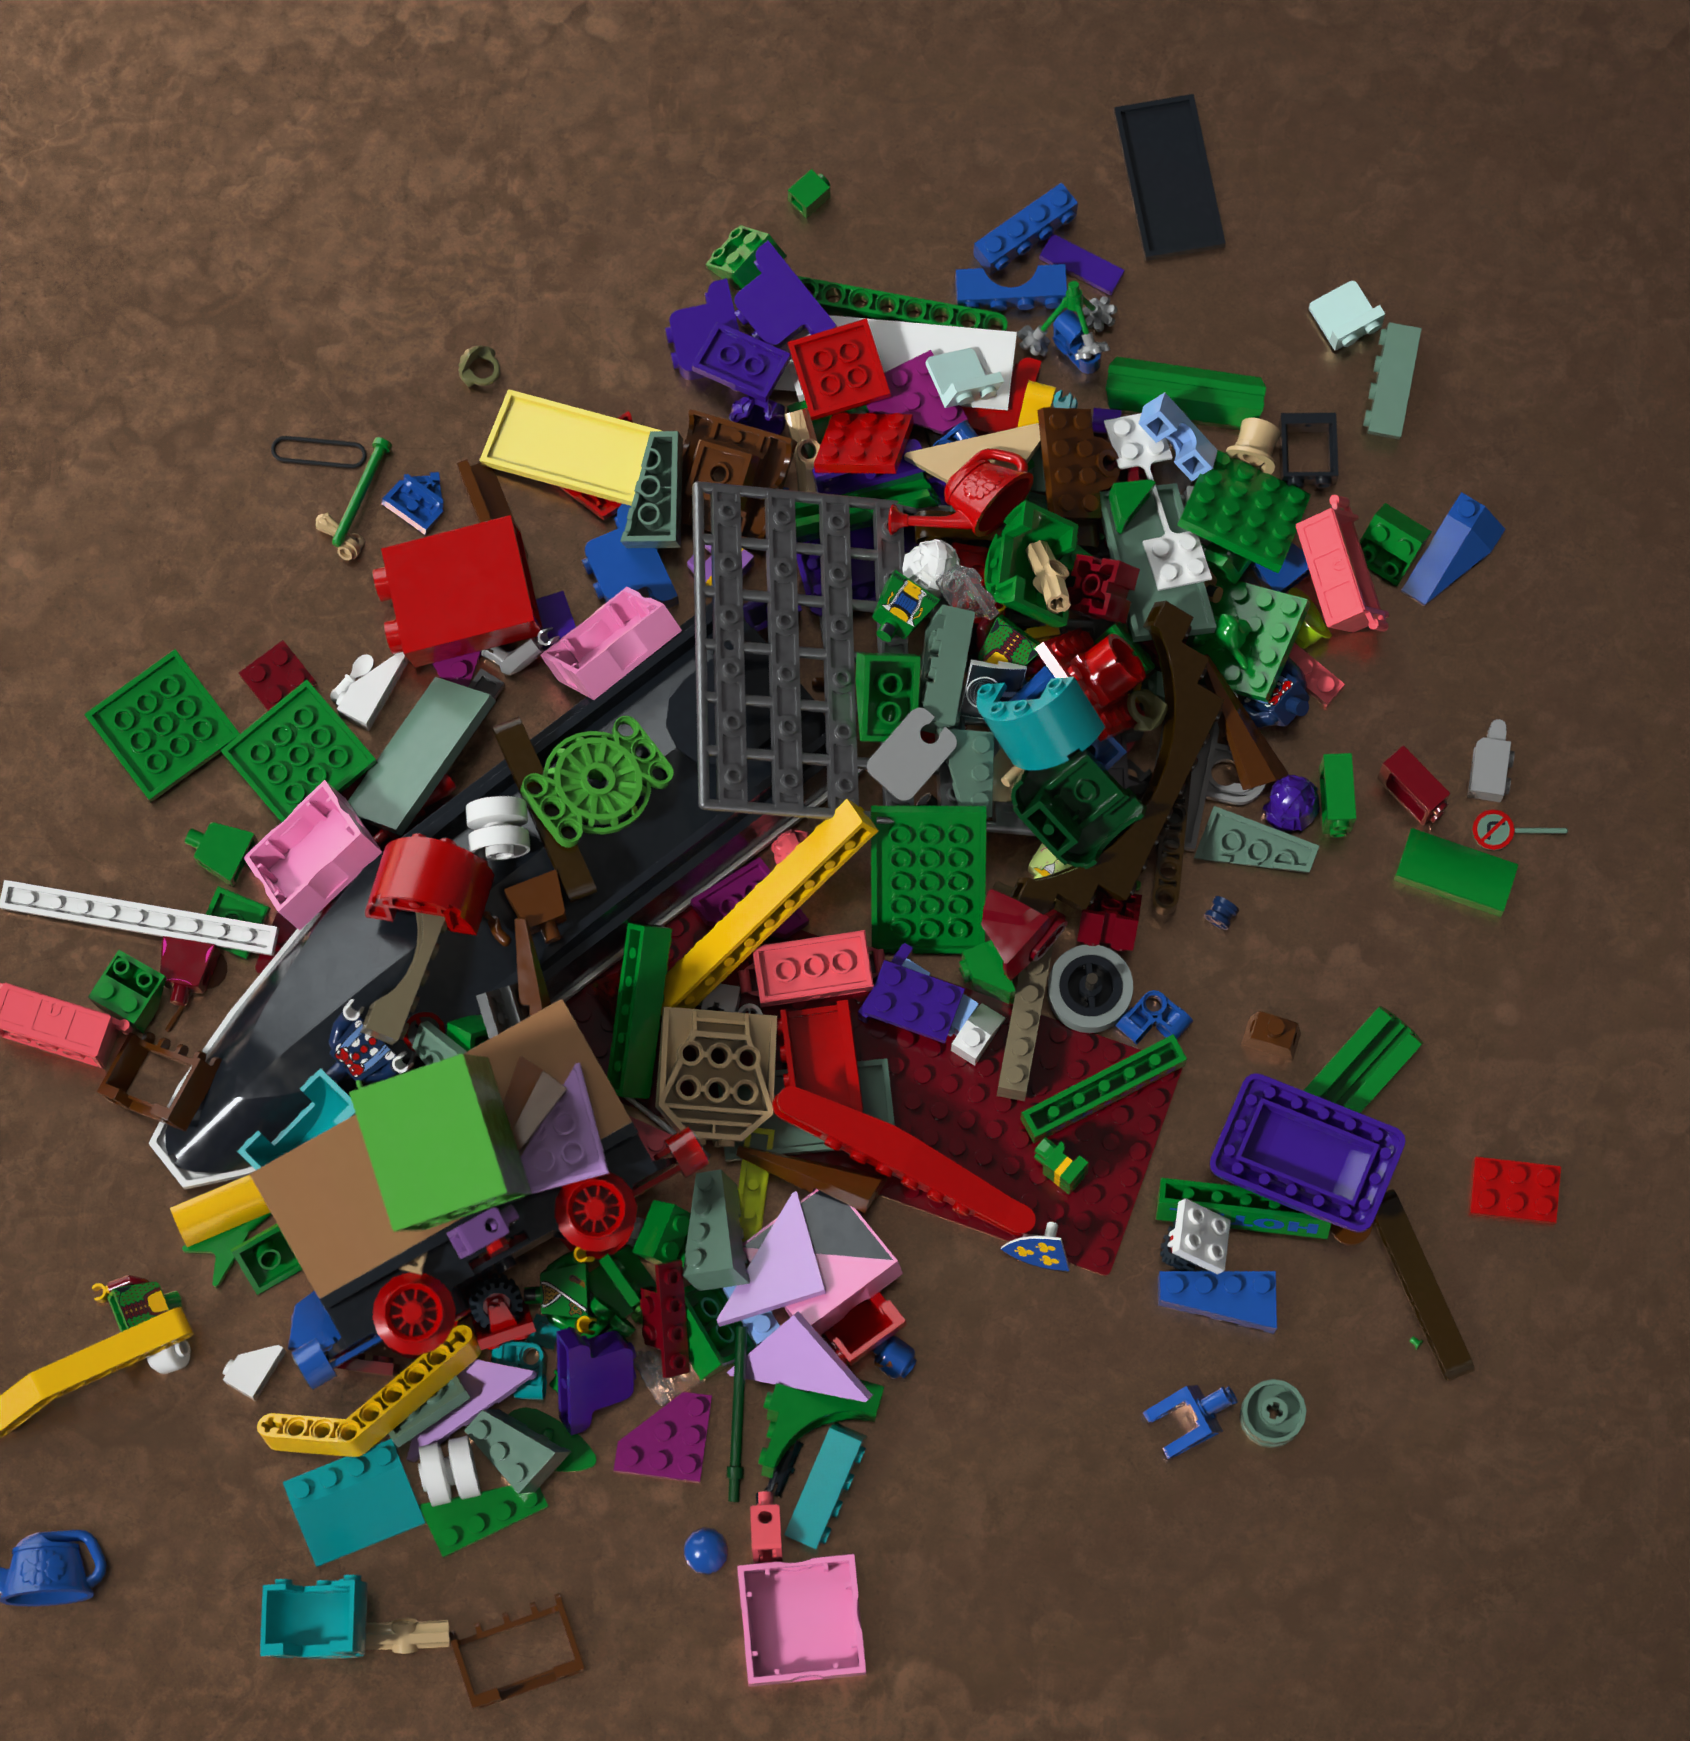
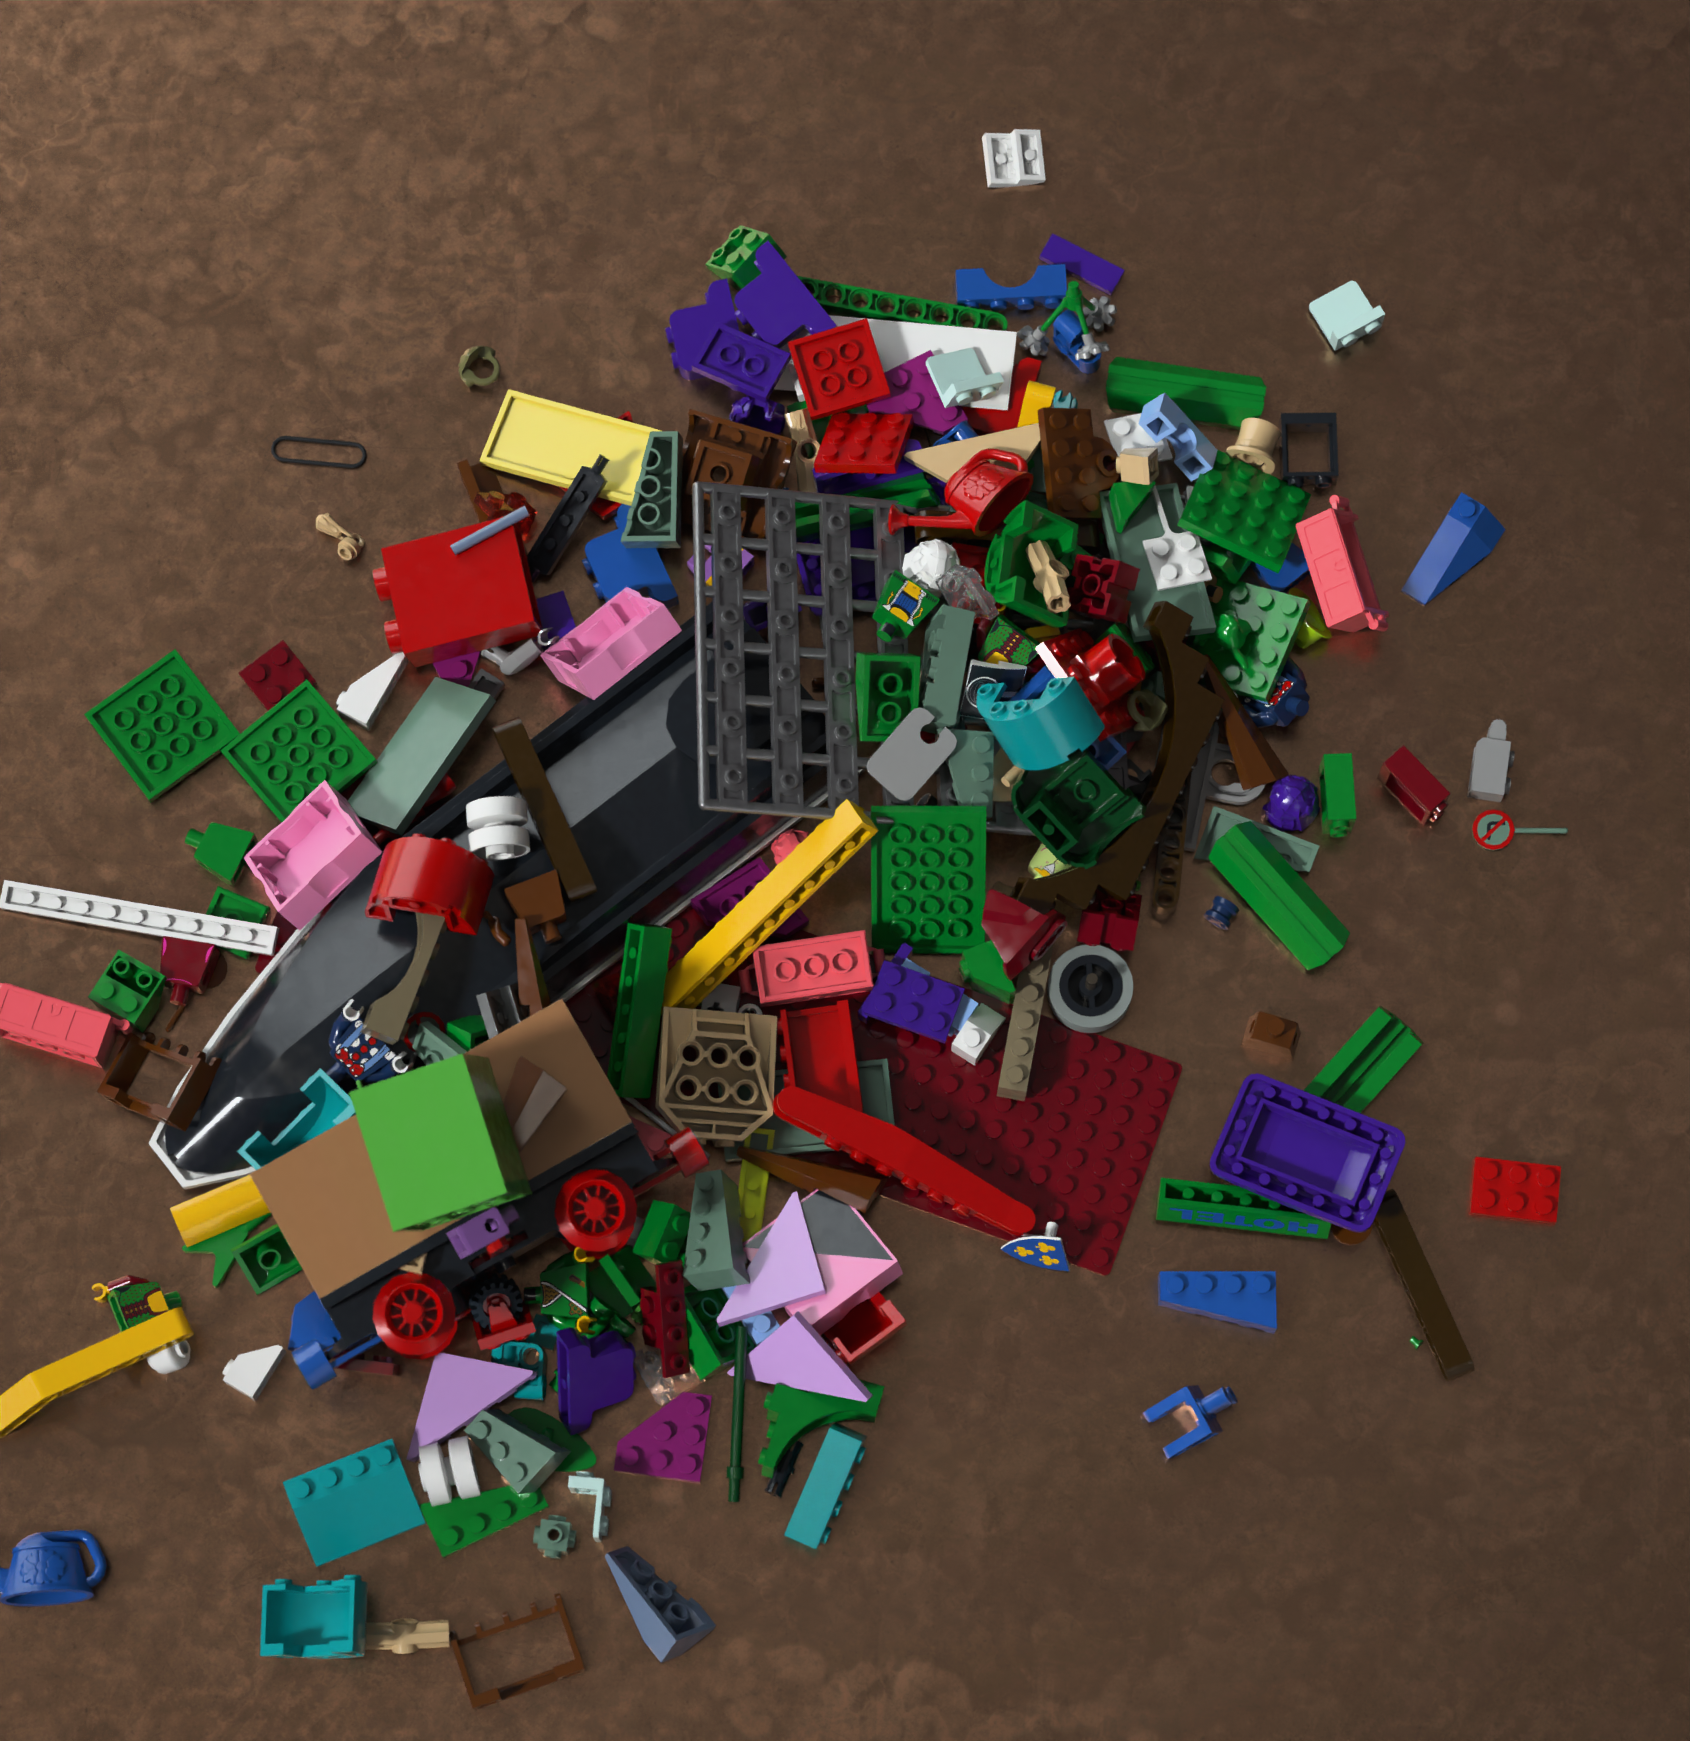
(360, 668): white piece -> none
(380, 447): green bar -> none
(381, 1412): yellow beam -> none
(417, 500): blue slope -> none
(429, 1413): sand green wing -> none
(489, 530): none -> sand blue bar
(499, 505): none -> clear red bracket
(554, 1548): none -> sand green brick
(567, 518): none -> black plate
(567, 1142): lavender tile -> none
(587, 1484): none -> light aqua bracket
(599, 758): bright green piece -> none
(661, 1614): none -> sand blue wedge
(705, 1550): blue hair -> none
(766, 1537): coral torso -> none
(801, 1620): bright pink tile -> none
(809, 193): green brick -> none
(895, 1357): blue head -> none
(1013, 158): none -> white slope
(1025, 229): blue brick -> none
(1059, 1167): green hips -> none
(1100, 416): dark purple piece -> none
(1103, 1088): green brick -> none
(1138, 465): none -> tan slope
(1167, 1020): blue piece -> none
(1169, 177): black tile -> none
(1196, 1239): white plate -> none
(1255, 1413): sand green wheel -> none
(1278, 895): none -> green piece
(1320, 681): coral plate -> none
(1392, 543): green slope -> none
(1393, 380): sand green wedge -> none
(1456, 872): green slope -> none

